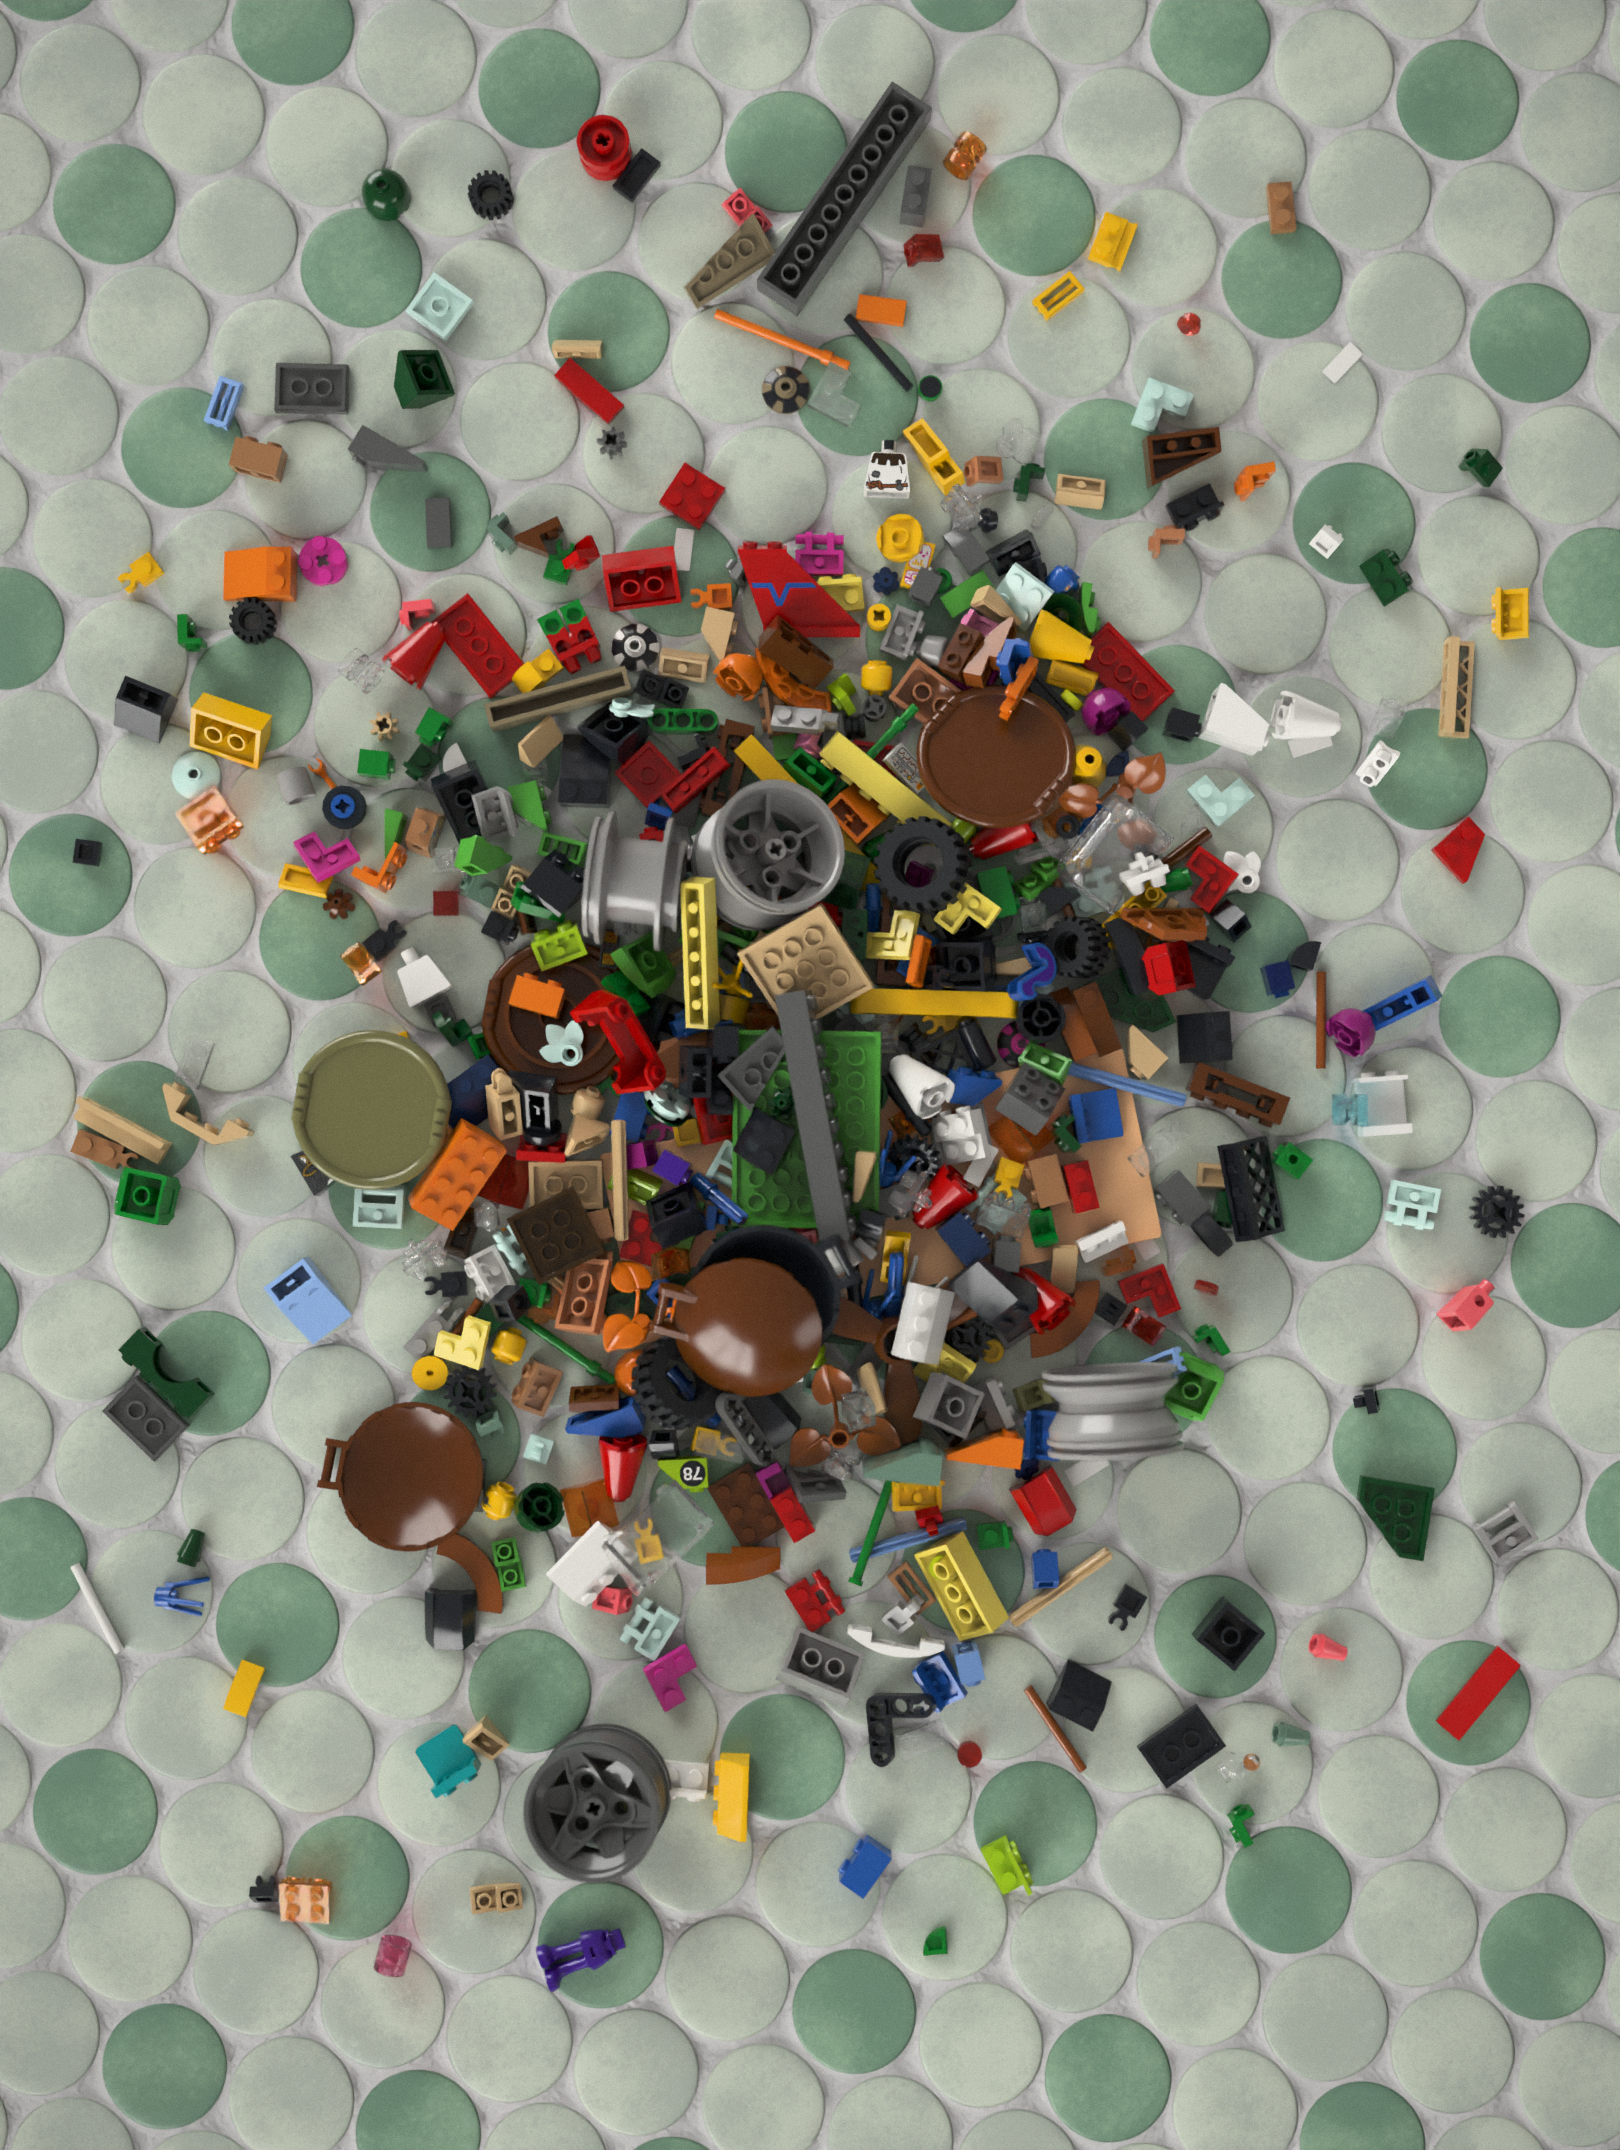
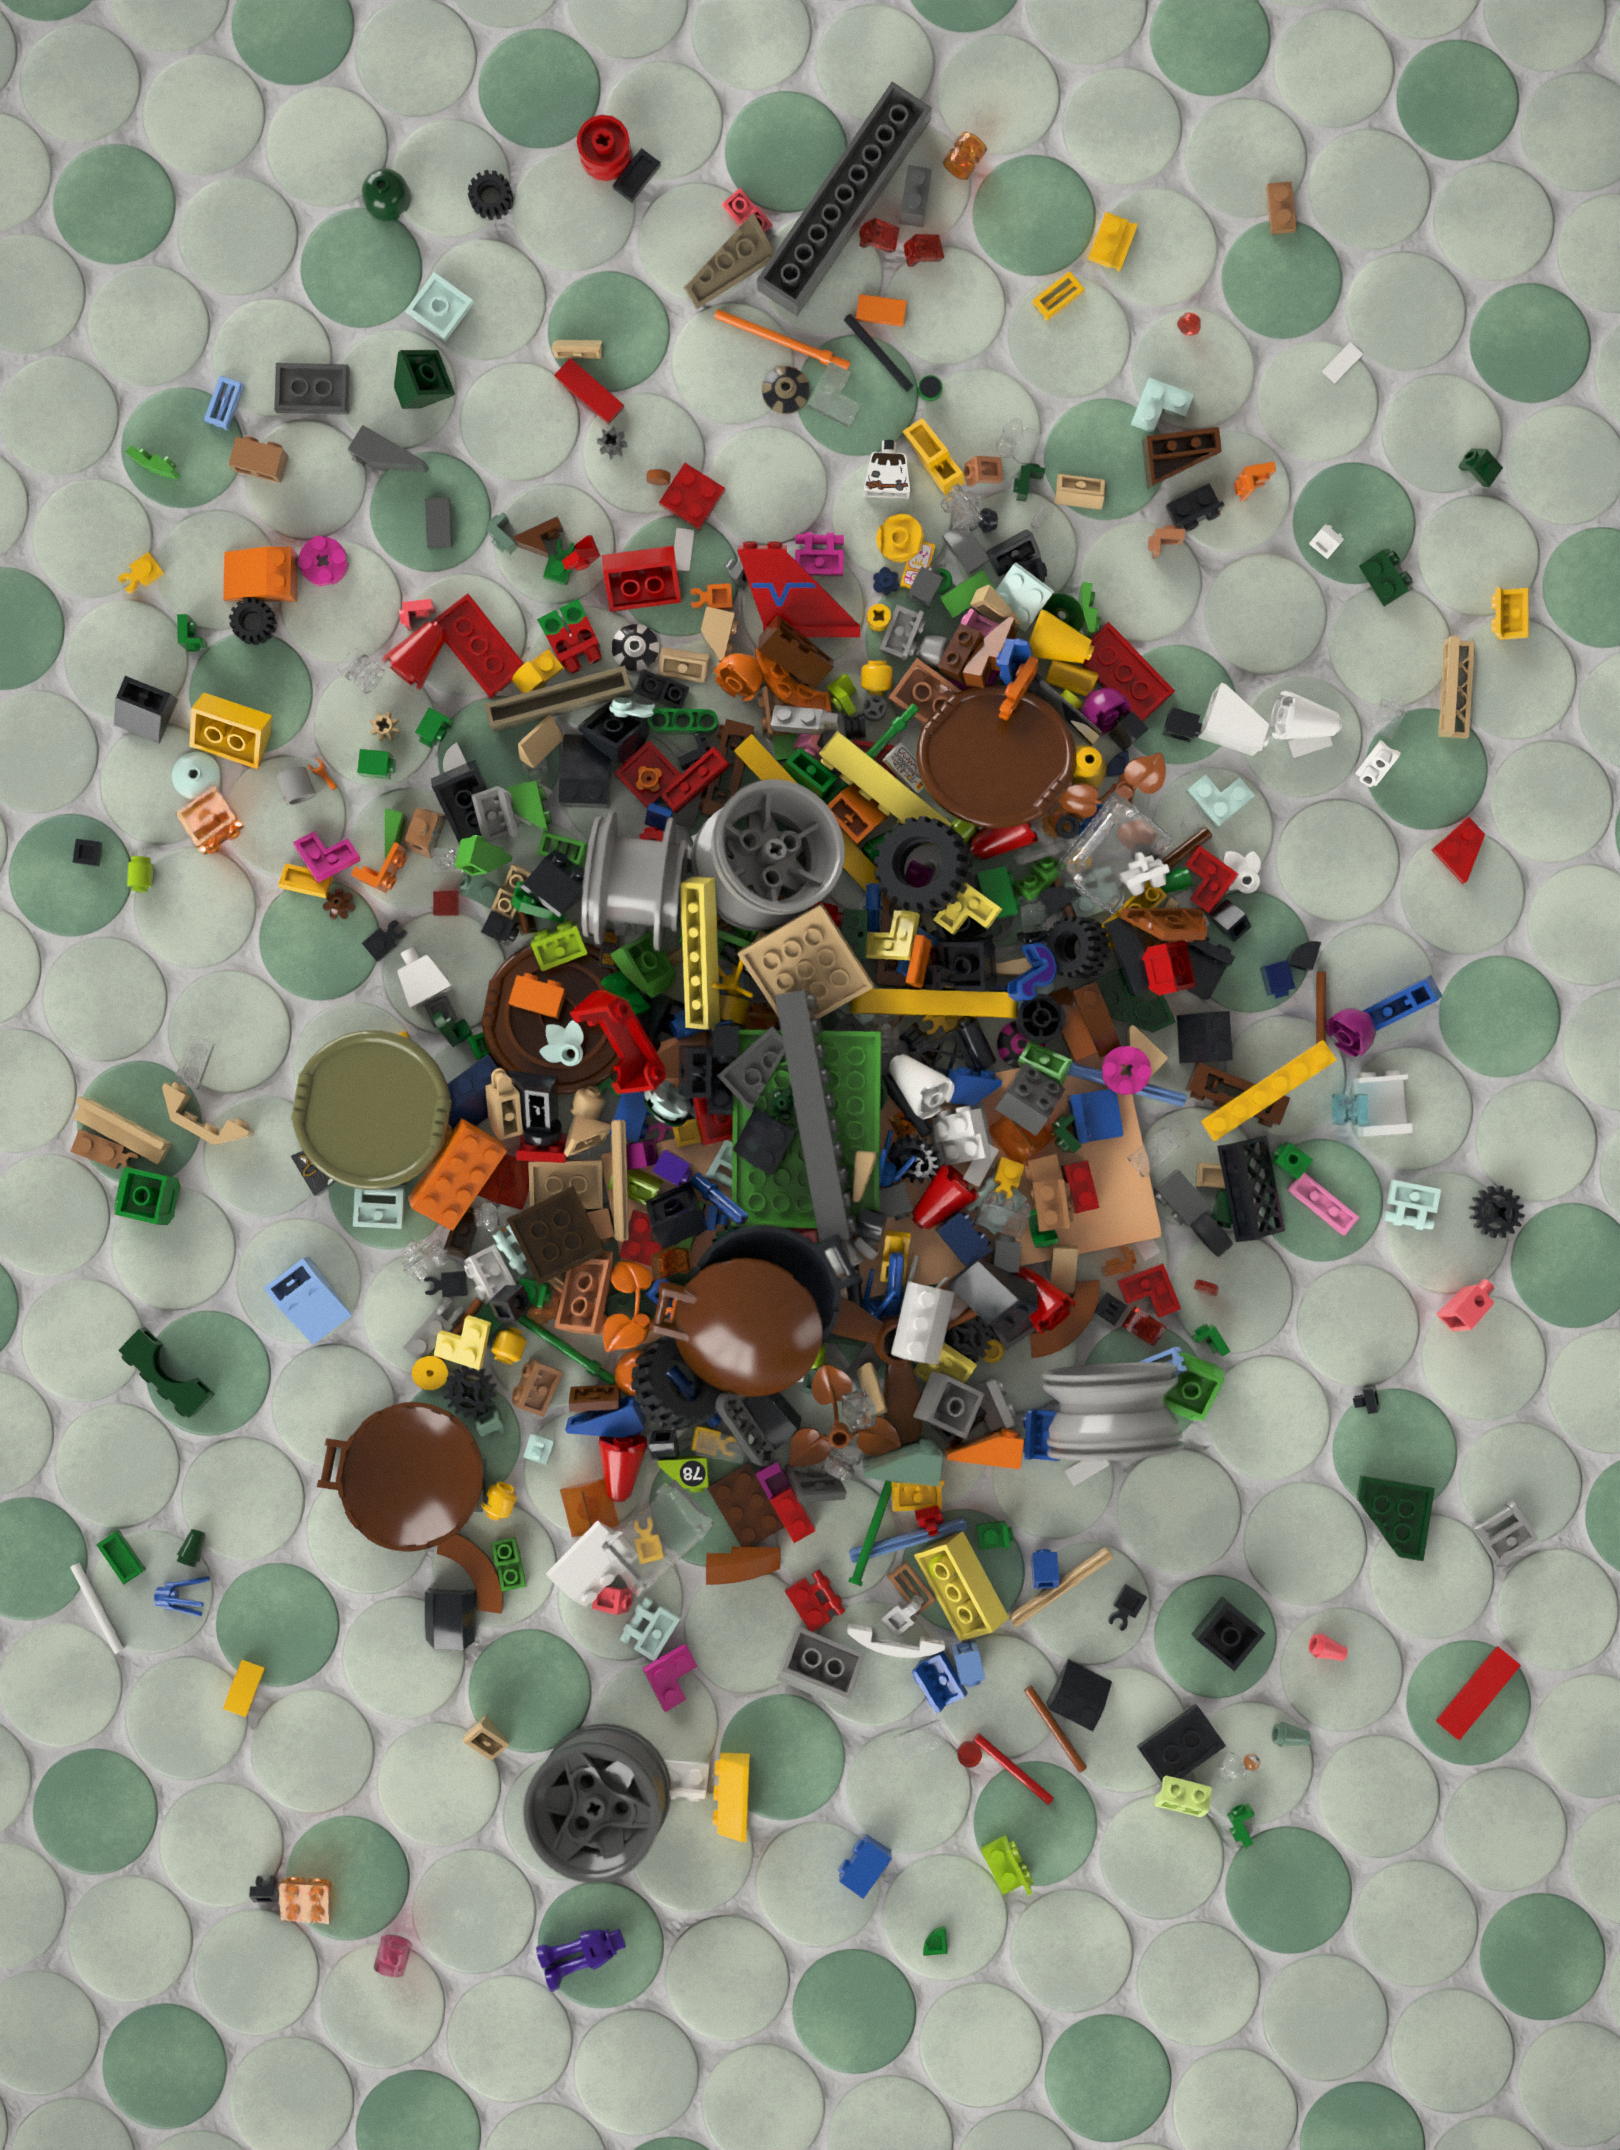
(121, 1557): none -> green tile
(140, 874): none -> lime brick
(146, 1418): dark grey tile -> none
(155, 464): none -> bright green slope
(350, 813): black wheel -> none
(361, 963): clear orange bracket -> none
(421, 763): dark green bracket -> none
(448, 1761): teal bracket -> none
(494, 1897): tan slope -> none
(539, 1507): dark green cylinder -> none
(645, 772): none -> orange plate
(658, 477): none -> dark orange tile
(845, 591): light yellow bracket -> none
(851, 881): clear green slope -> none
(879, 234): none -> clear red bracket
(890, 1711): black beam -> none
(915, 1184): clear hips -> none
(1013, 1769): none -> red bar
(1027, 1469): dark blue plant -> none
(1032, 1395): olive bracket -> none
(1044, 1502): red slope -> none
(1052, 1205): none -> medium nougat bracket
(1062, 580): blue head -> none
(1073, 718): none -> sticker
(1102, 1241): white bracket -> none
(1124, 1084): none -> dark pink plate
(1184, 1796): none -> yellowish green bracket
(1268, 1090): none -> yellow plate
(1323, 1204): none -> bright pink tile

